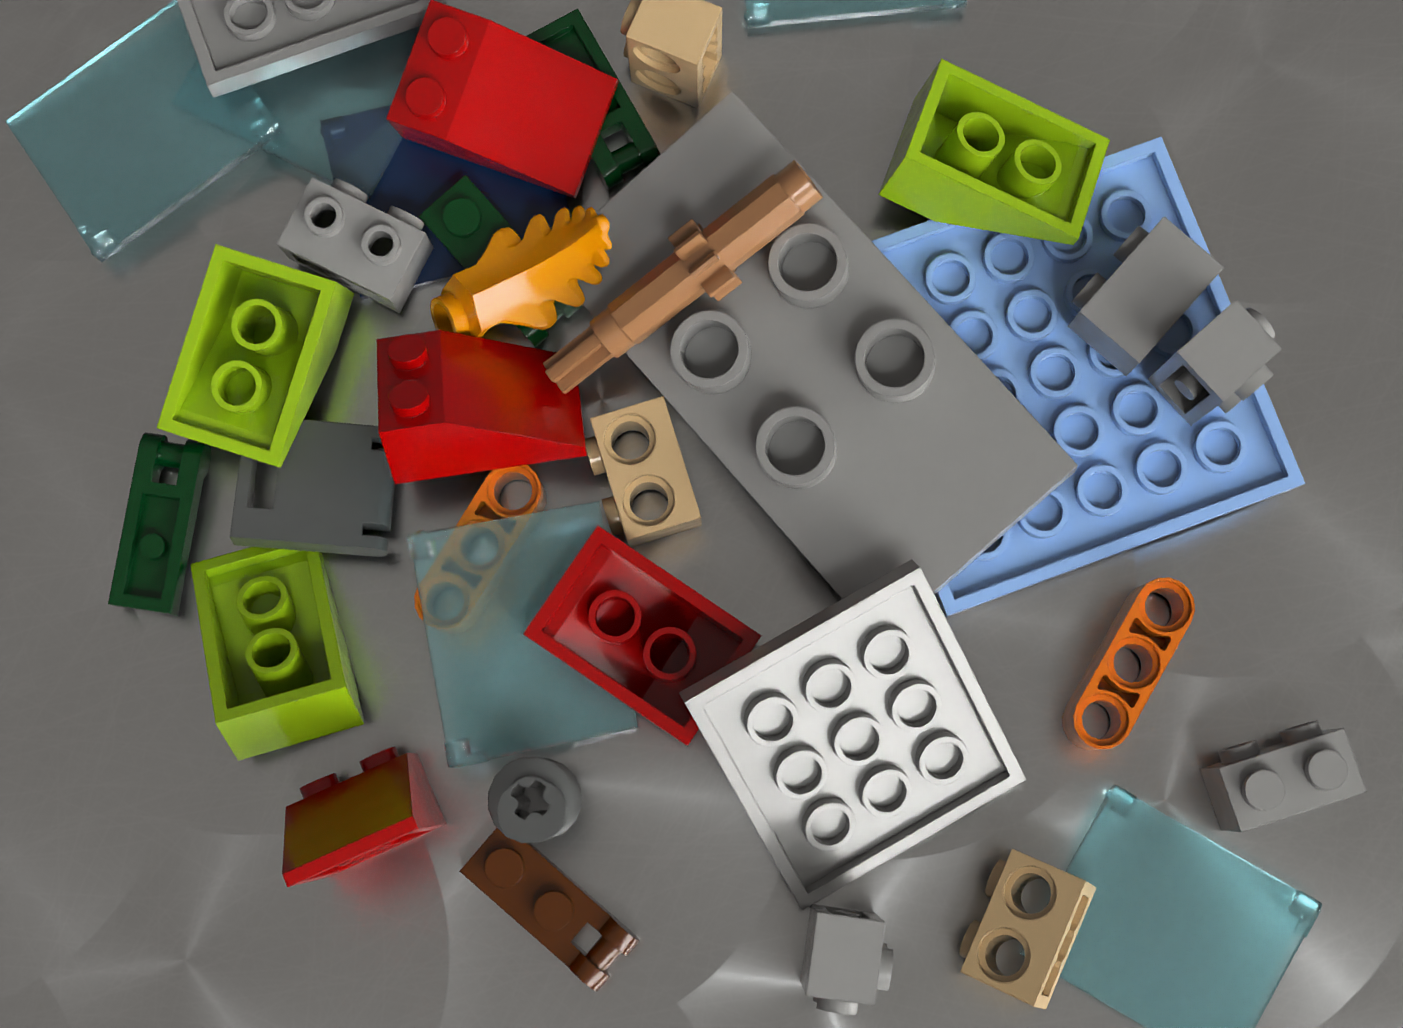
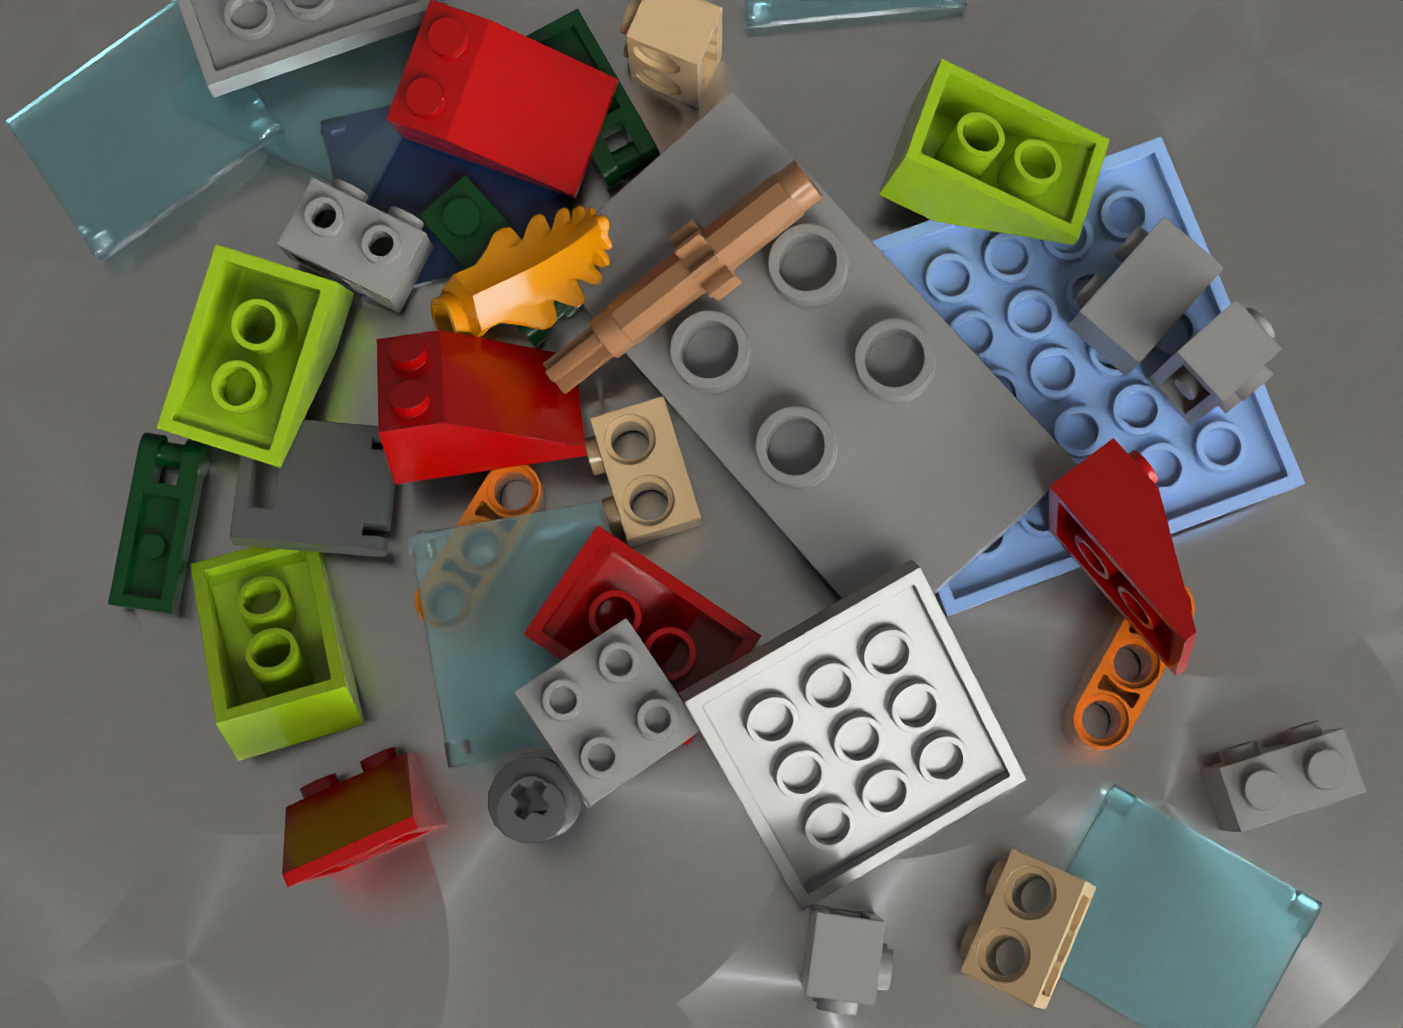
(548, 905): reddish brown plate -> none
(606, 712): none -> light grey plate
(1118, 533): none -> red slope

